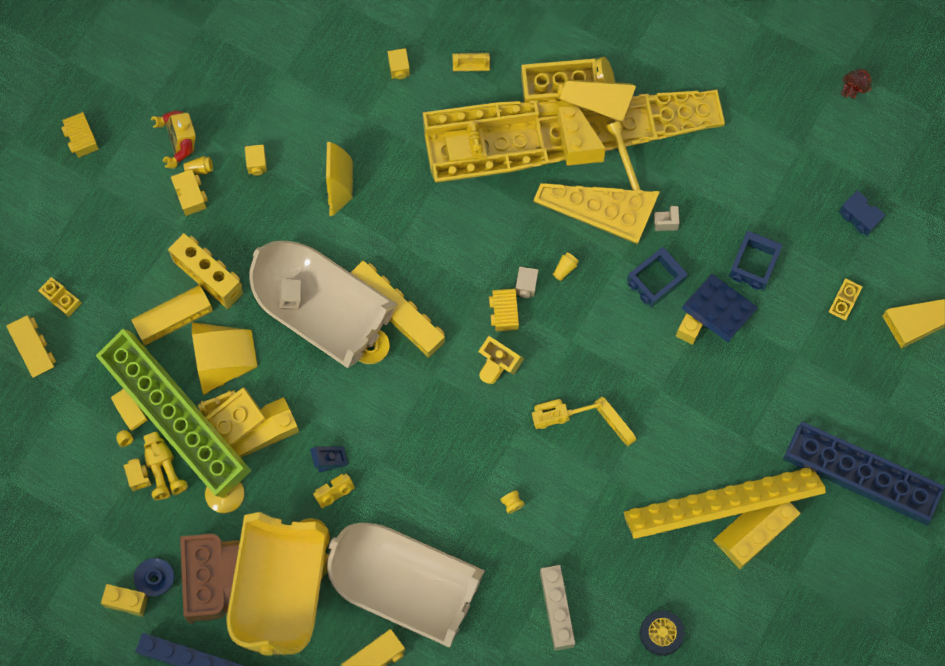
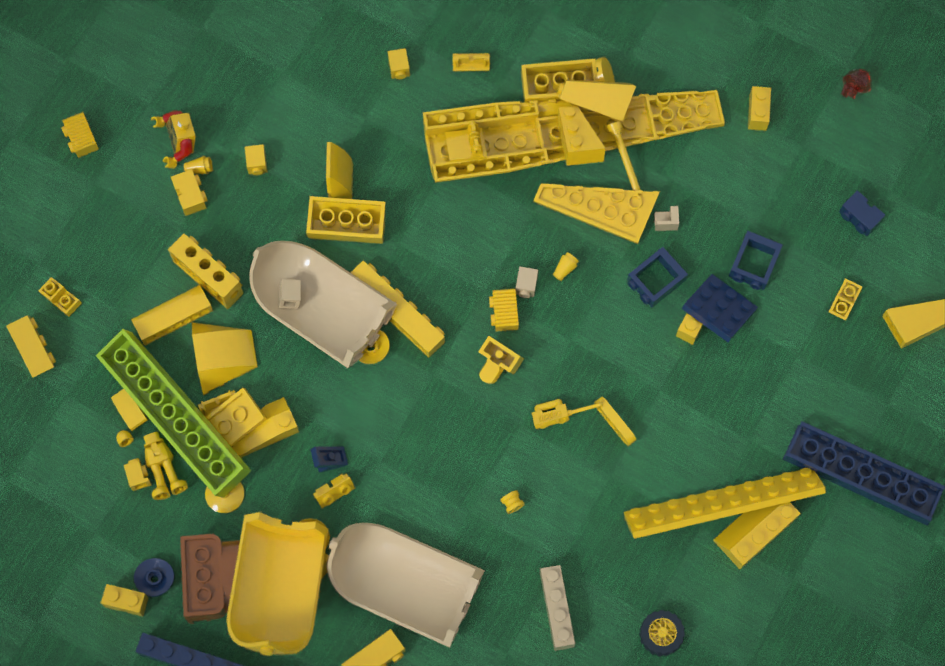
(346, 220): none -> yellow slope
(759, 108): none -> yellow brick

